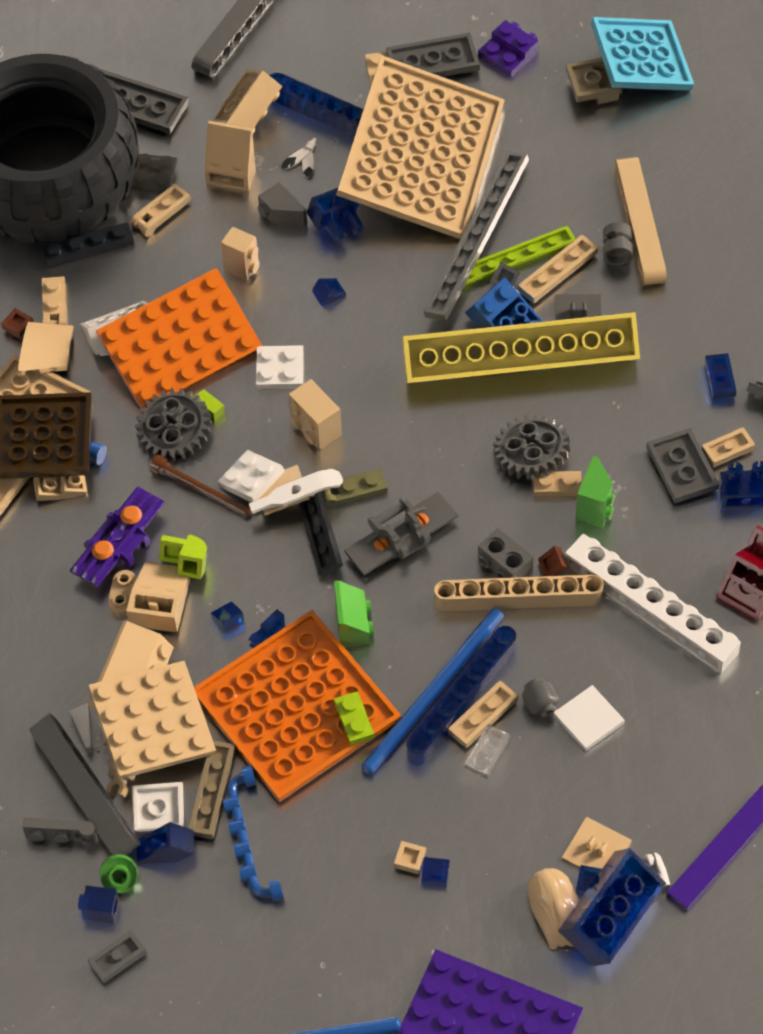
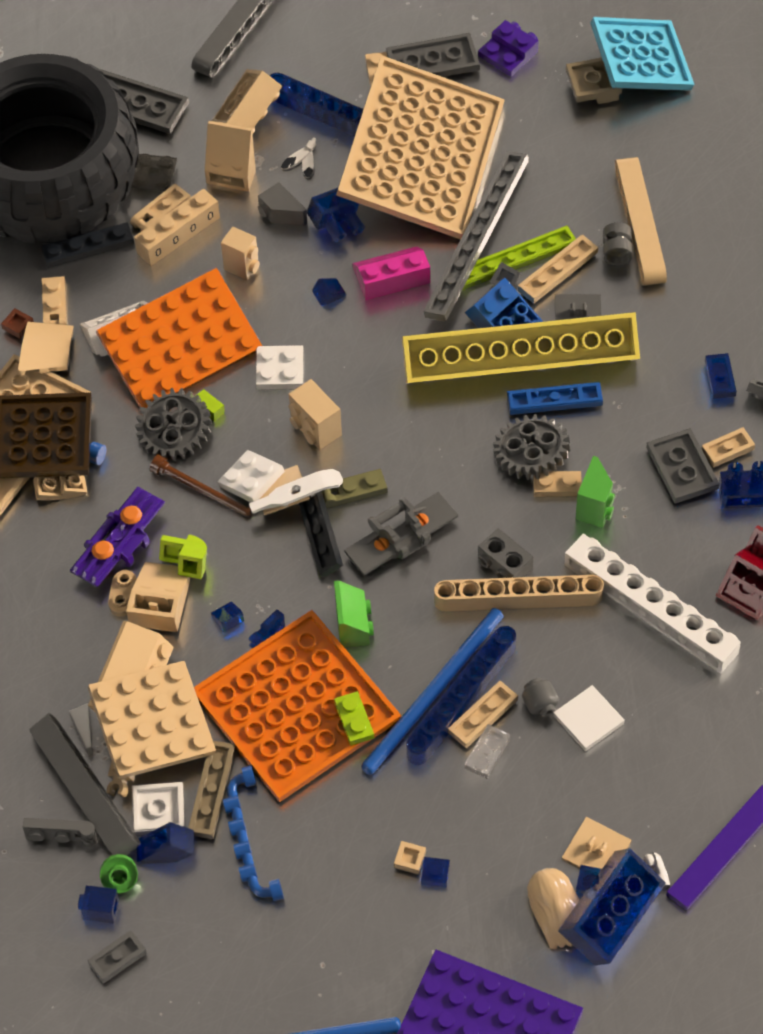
(177, 227): none -> tan brick
(392, 272): none -> dark pink slope
(553, 562): copper plate -> none
(554, 398): none -> blue plate

